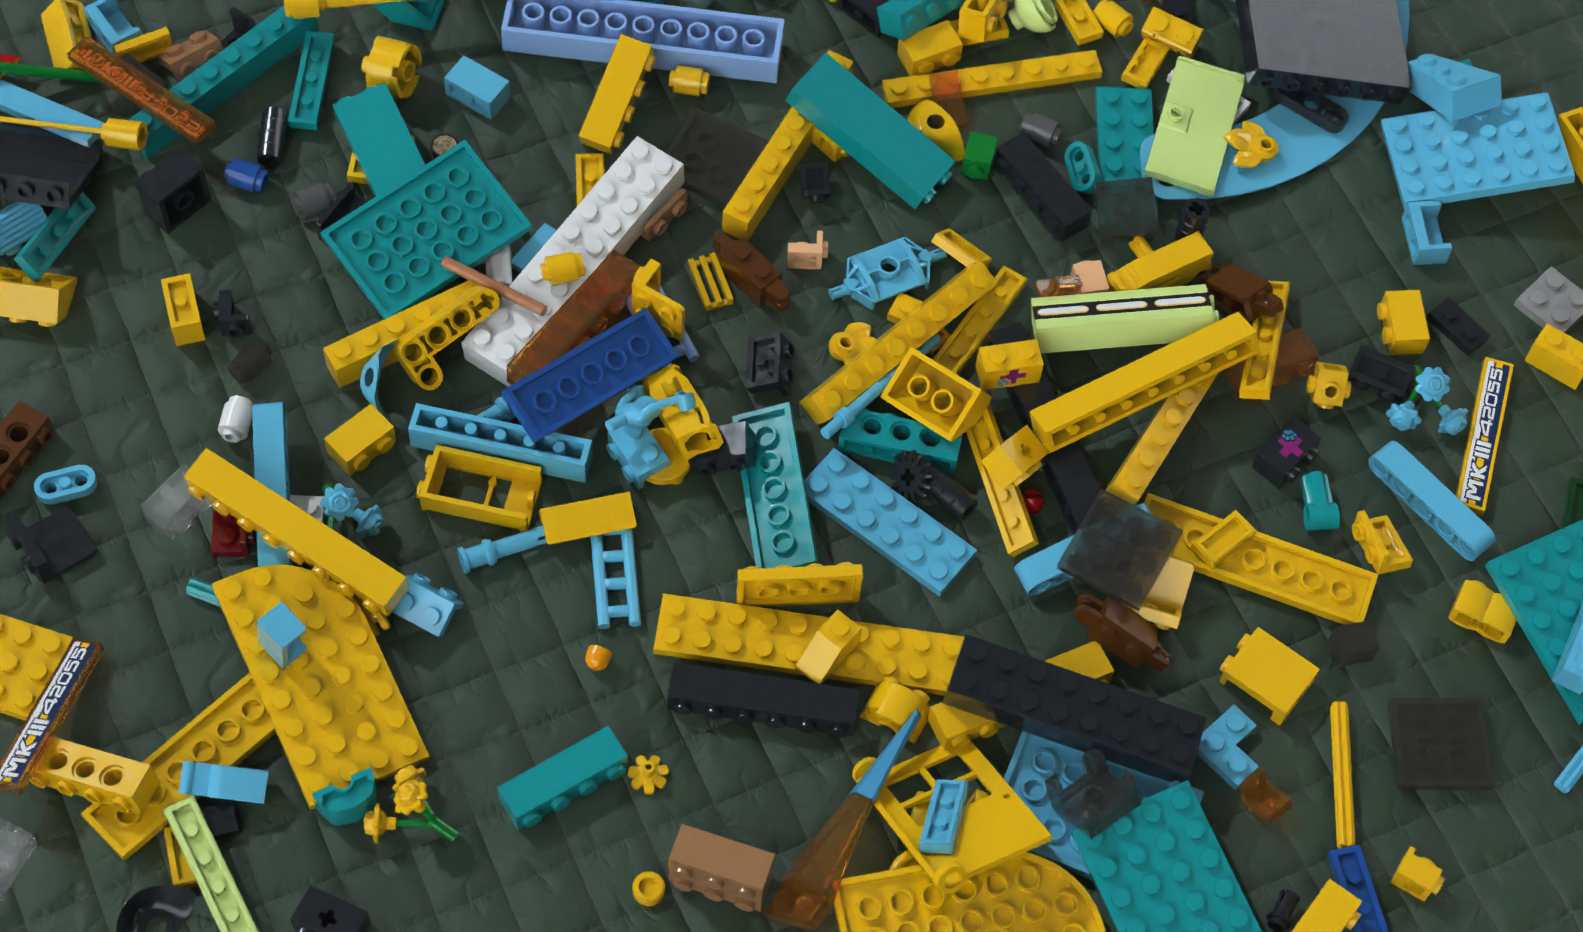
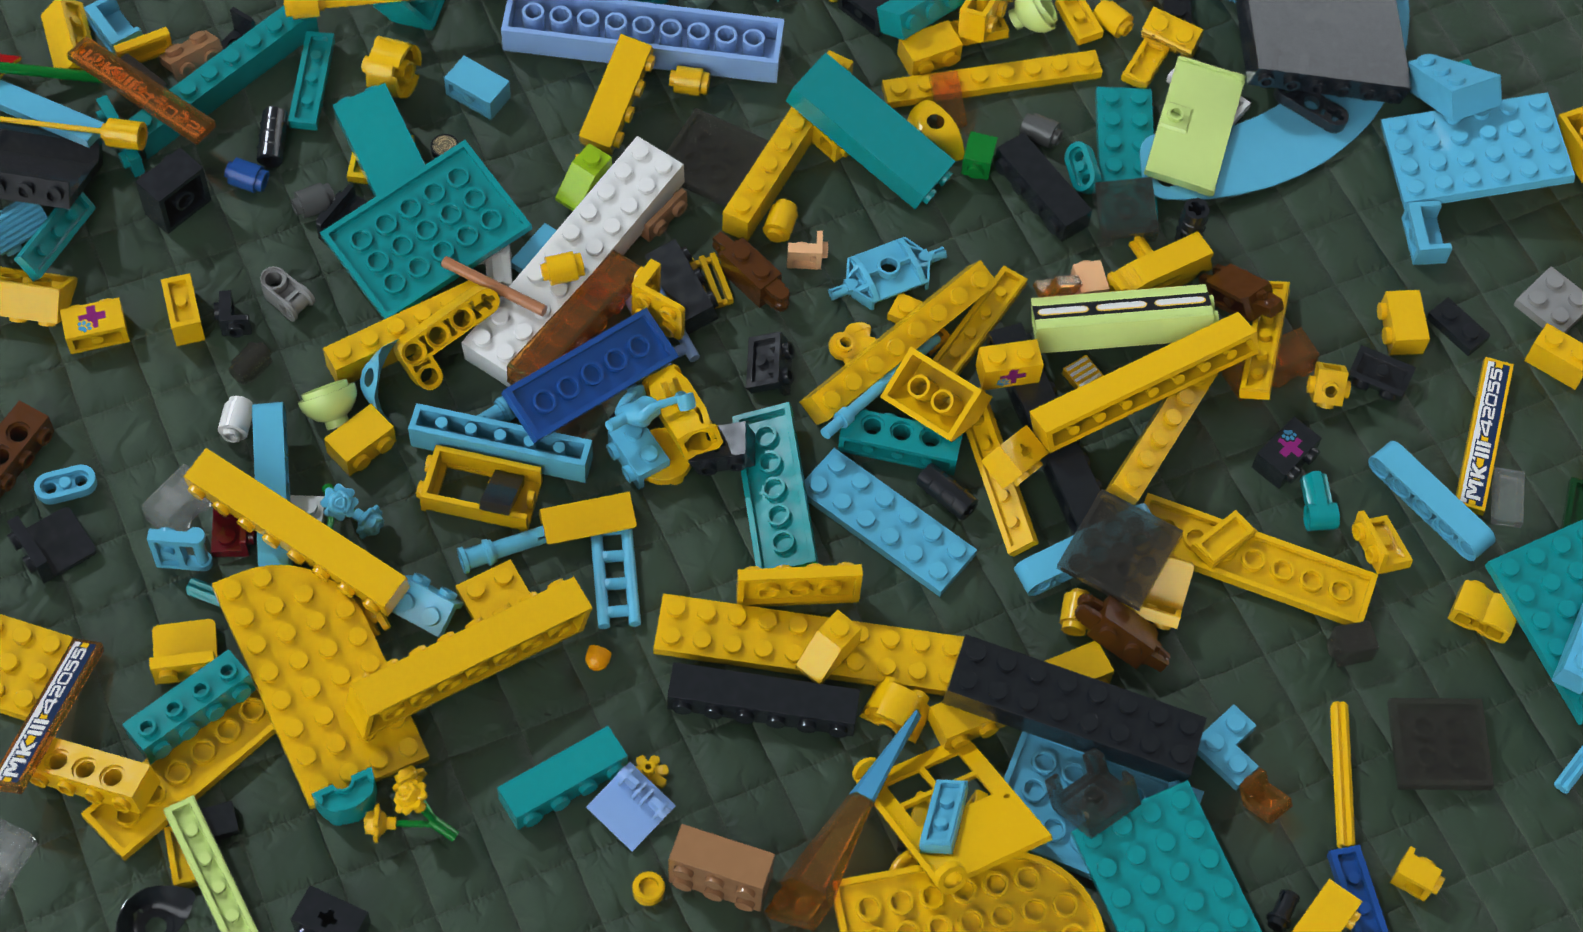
(94, 325): none -> yellow brick
(128, 157): none -> teal plate
(170, 551): none -> medium azure plate
(182, 649): none -> yellow bracket
(189, 707): none -> teal brick
(223, 782): medium azure piece -> none
(280, 634): medium azure panel -> none
(287, 297): none -> light grey piece
(329, 403): none -> yellowish green piece
(467, 656): none -> yellow brick
(492, 590): none -> yellow plate
(501, 492): none -> black tile
(583, 176): none -> lime slope
(630, 806): none -> light blue hinge
(685, 285): none -> black brick
(780, 221): none -> yellow brick
(814, 182): black bracket -> none
(917, 468): black gear -> none
(960, 248): yellow tile -> none
(1034, 501): red hinge -> none
(1067, 619): none -> yellow brick
(1081, 372): none -> tile
(1250, 145): yellow plate -> none
(1269, 673): yellow panel -> none
(1432, 386): medium azure plant -> none
(1507, 497): none -> clear tile

